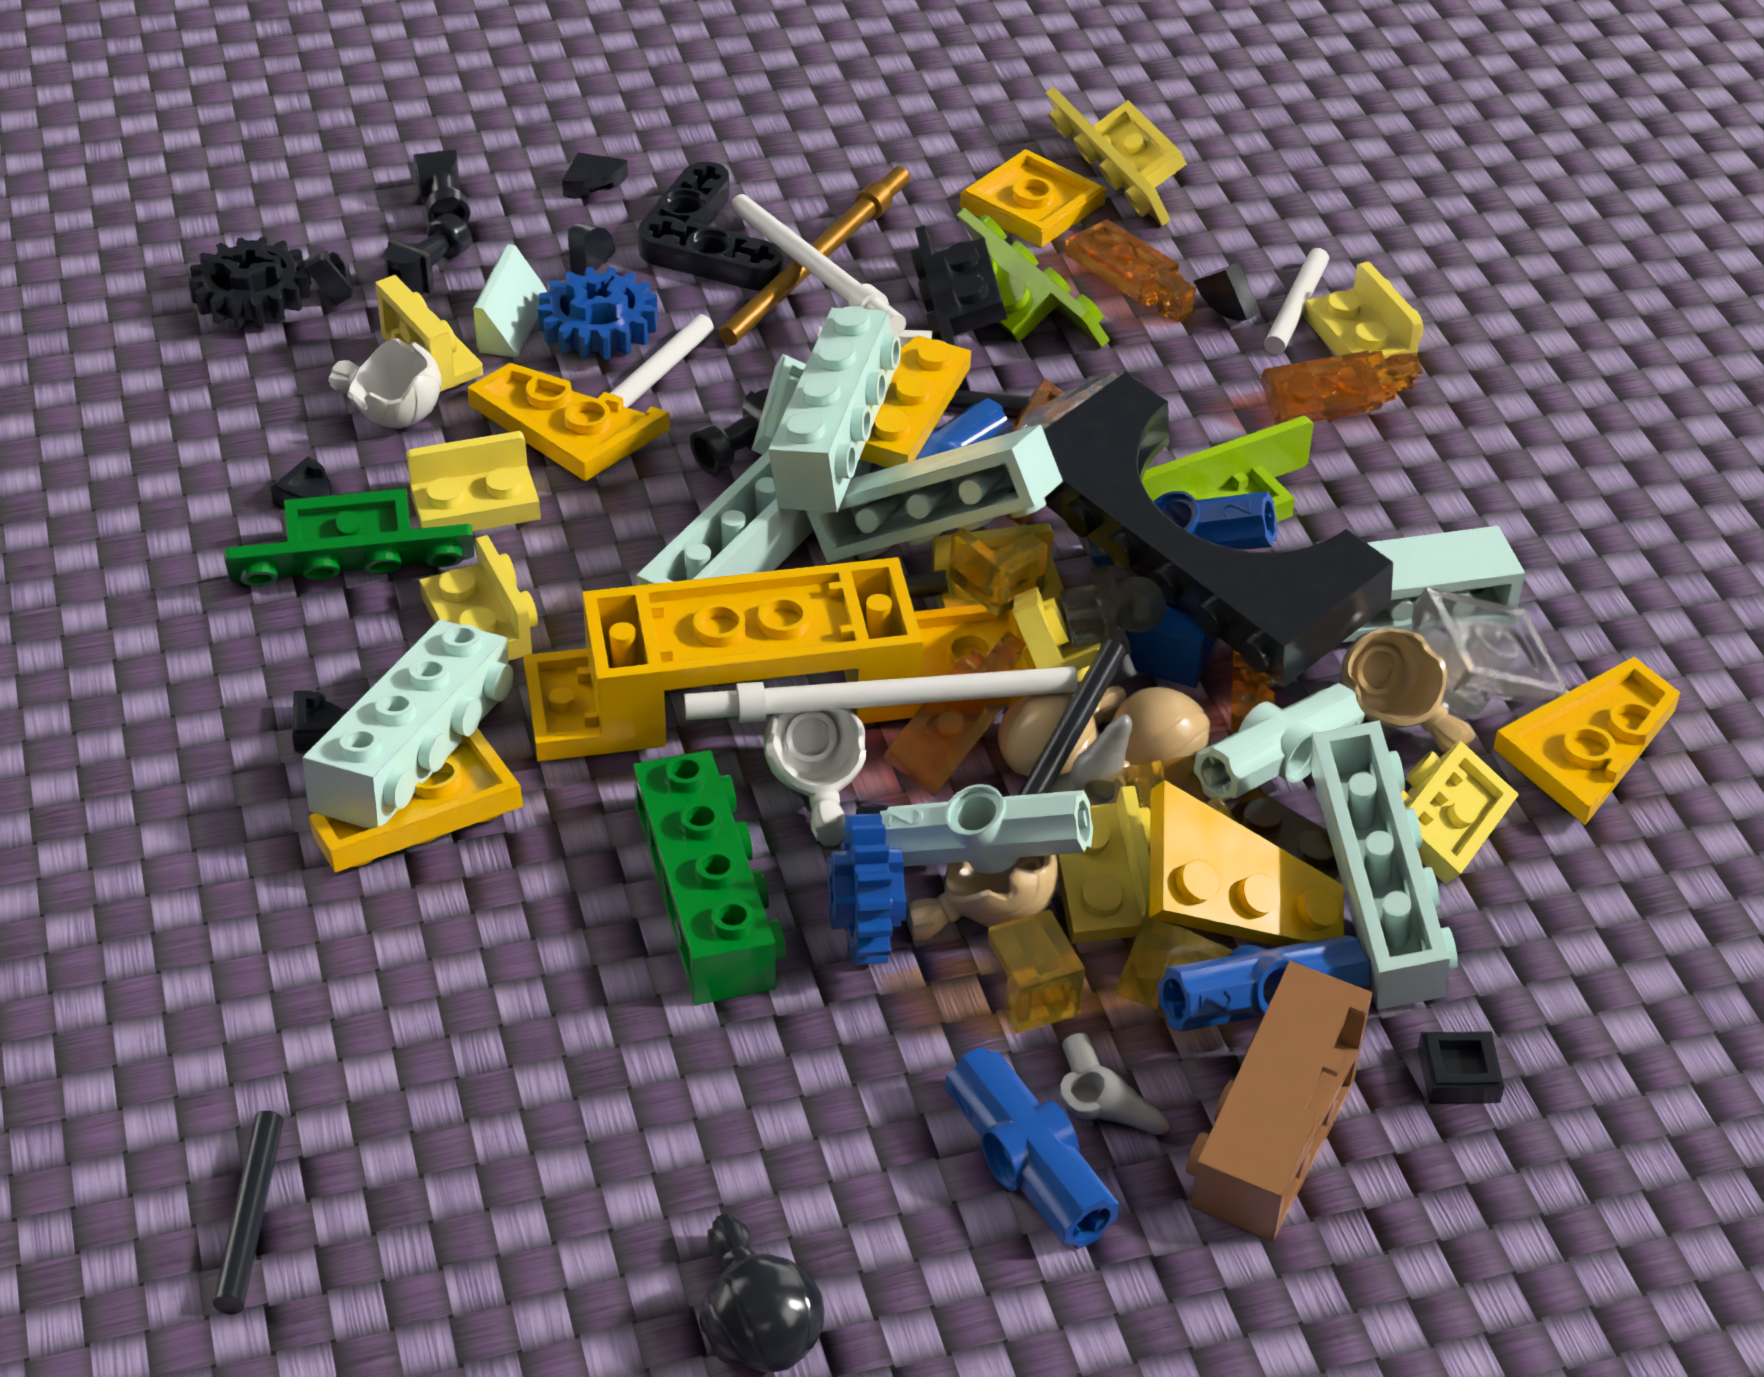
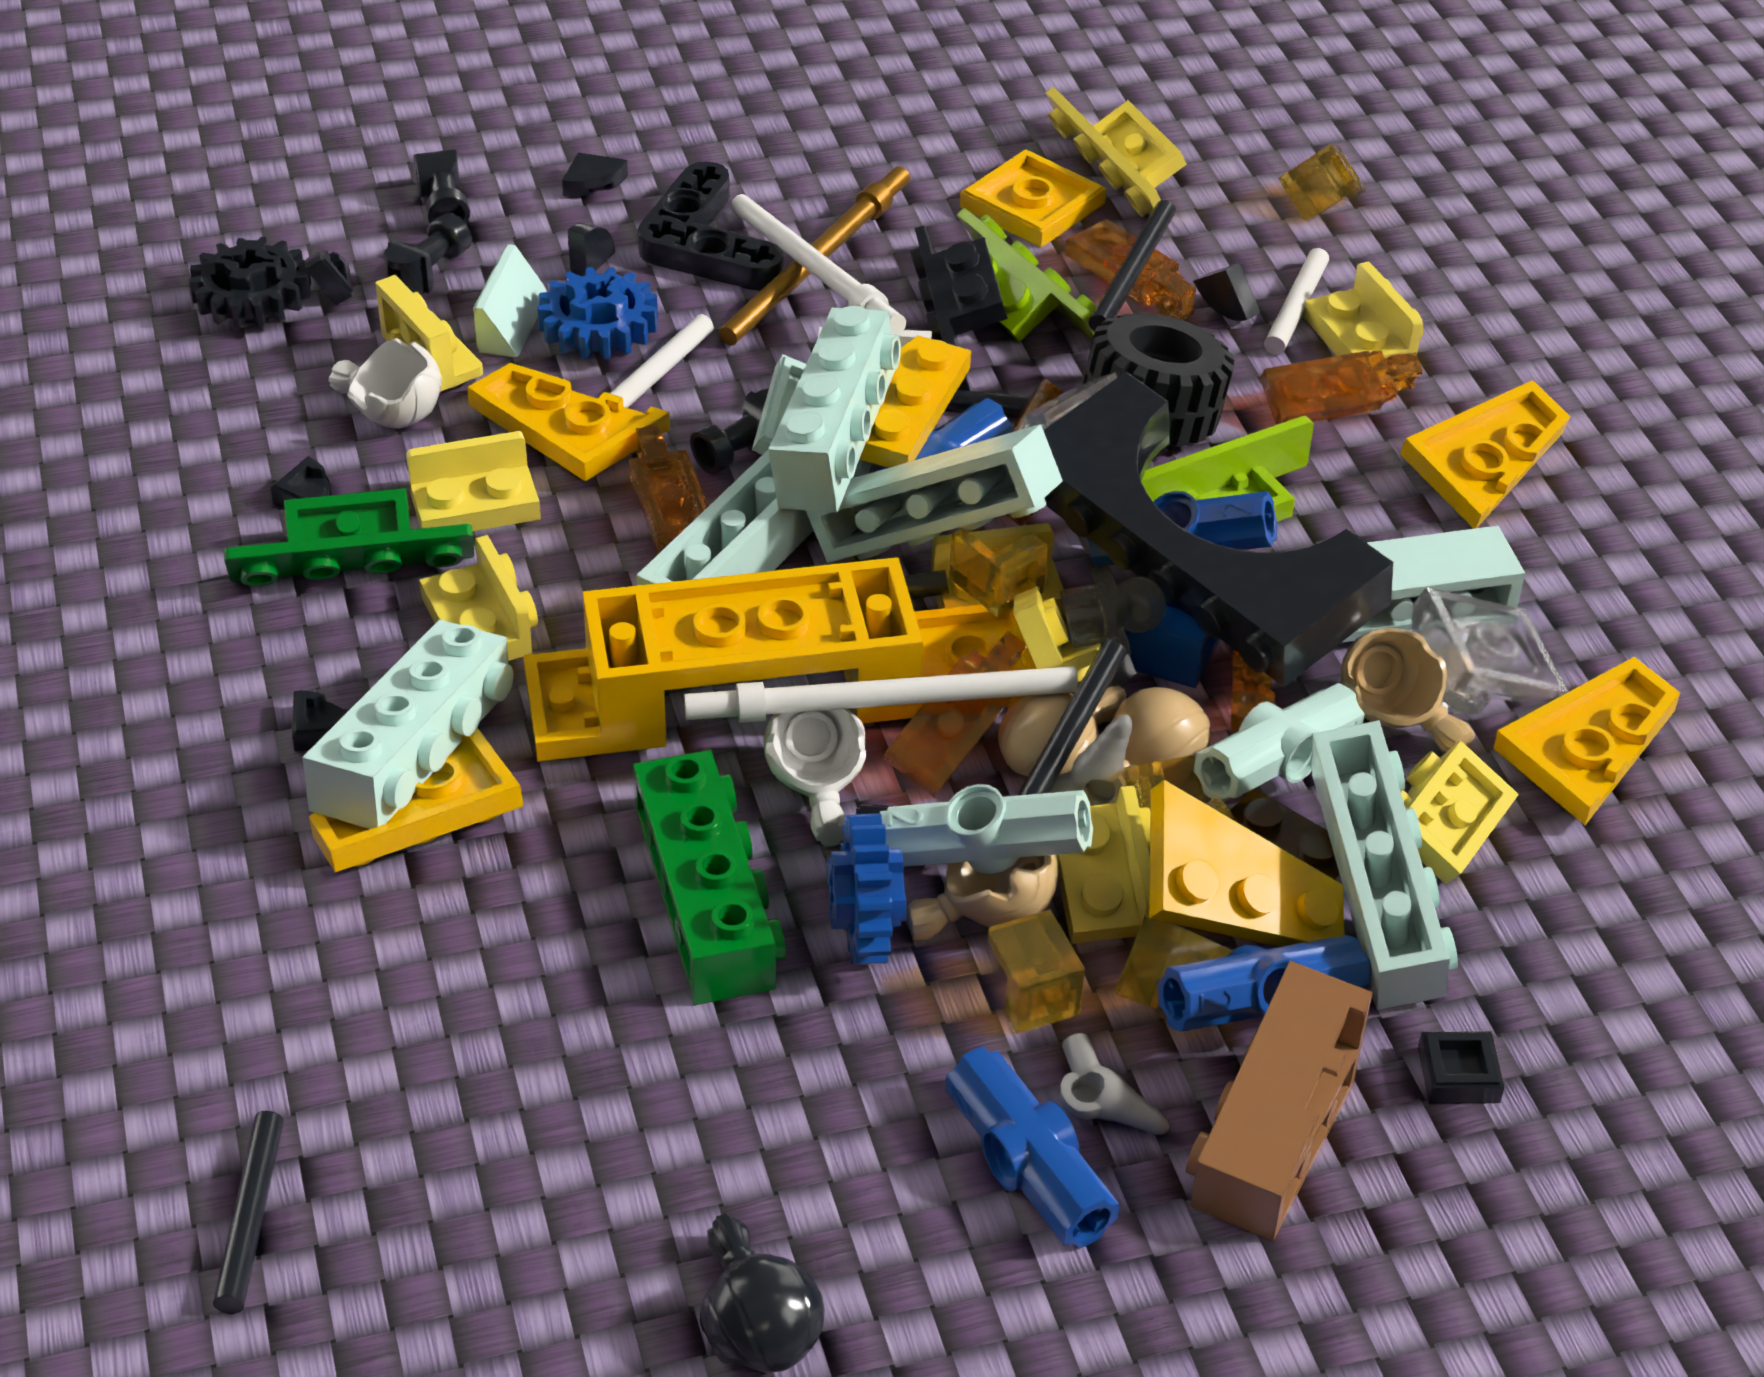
(665, 487): none -> clear orange hinge
(1133, 263): none -> black bar
(1173, 361): none -> black tyre
(1321, 182): none -> clear yellow panel
(1486, 449): none -> yellow wing

